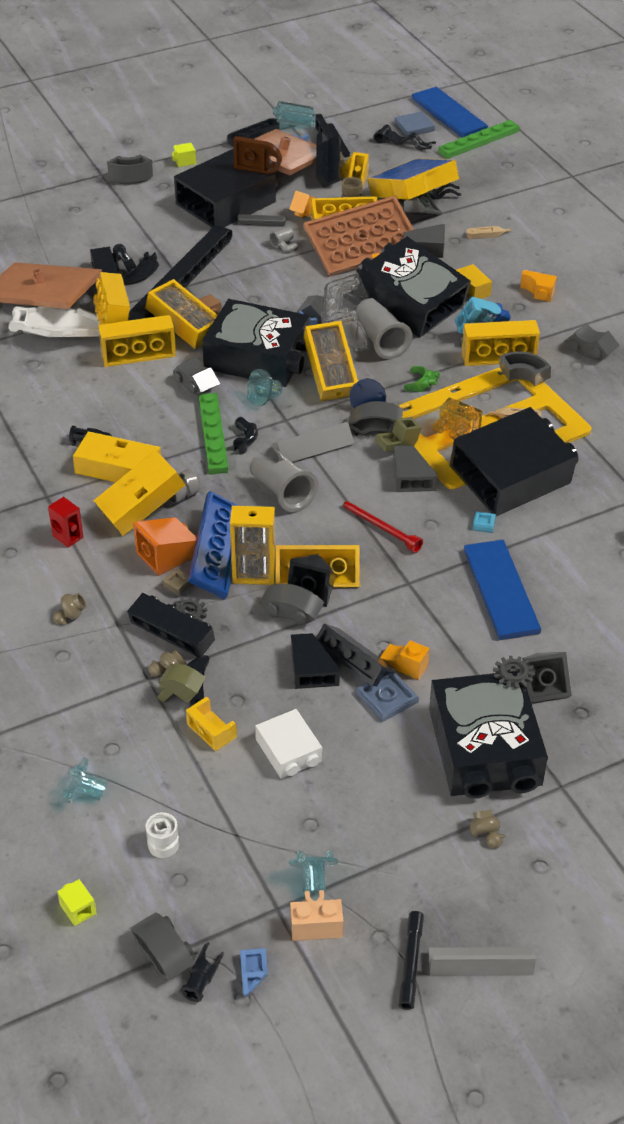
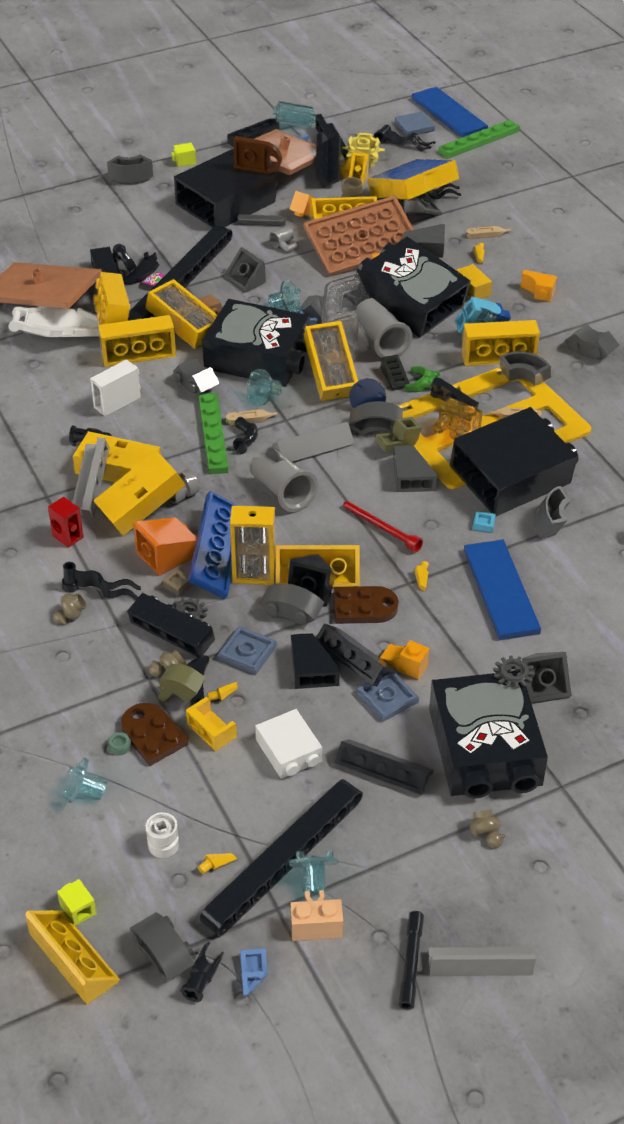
(71, 953): none -> yellow slope
(74, 579): none -> black flag
(91, 477): none -> light grey panel
(115, 387): none -> white brick
(119, 743): none -> sand green tile
(153, 279): none -> sticker
(154, 734): none -> reddish brown plate
(216, 861): none -> yellow bar
(223, 691): none -> yellow bar
(246, 270): none -> dark grey slope
(247, 650): none -> sand blue tile
(251, 416): none -> tan piece
(273, 863): none -> black beam
(287, 297): none -> clear light blue piece
(364, 144): none -> light yellow brick
(364, 604): none -> reddish brown plate
(383, 766): none -> black panel
(393, 371): none -> pearl dark grey slope
(422, 574): none -> yellow bar
(444, 390): none -> black plate
(479, 252): none -> yellow bar
(550, 514): none -> dark grey brick

